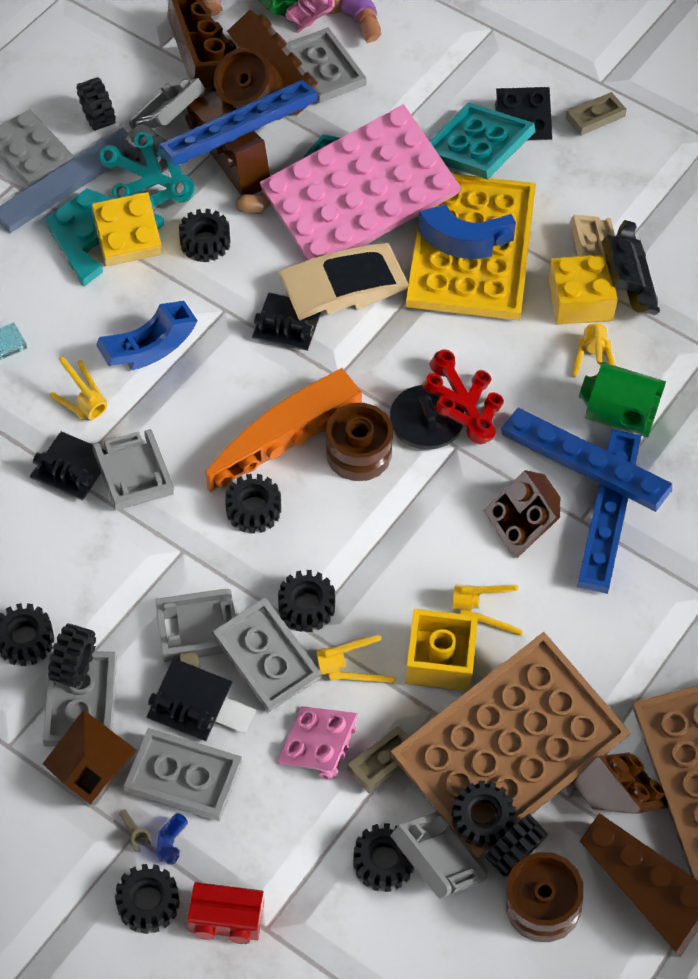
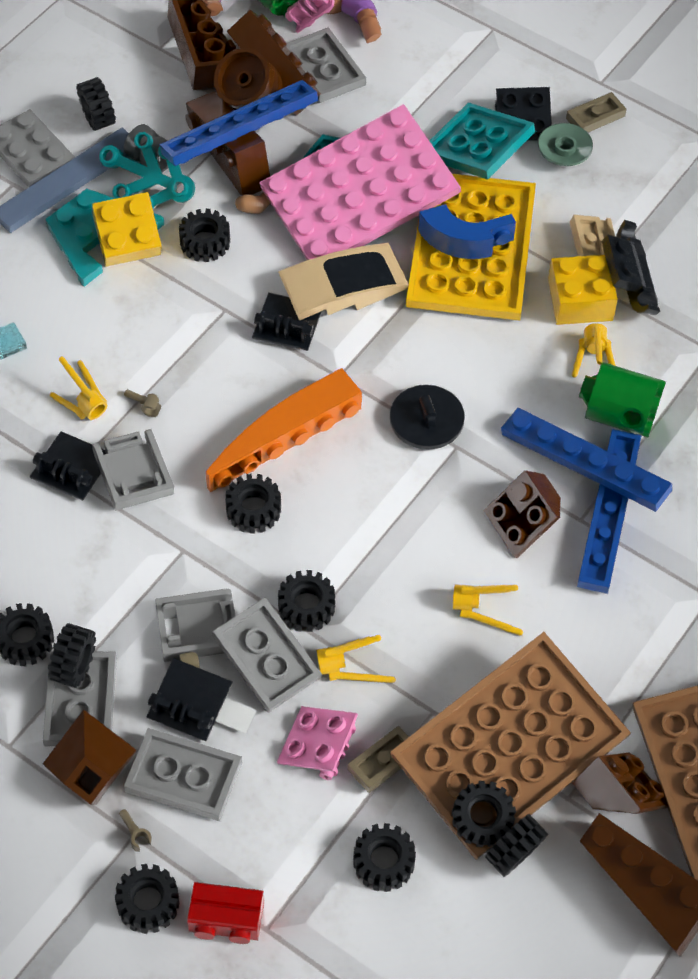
(150, 403): none -> dark tan hand
(151, 341): blue arch -> none
(165, 850): clear blue arm -> none
(168, 103): light grey container -> none
(359, 441): reddish brown wheel -> none
(441, 649): yellow brick -> none
(441, 860): light grey container -> none
(479, 428): red plant -> none
(542, 917): reddish brown wheel -> none
(565, 144): none -> sand green dish

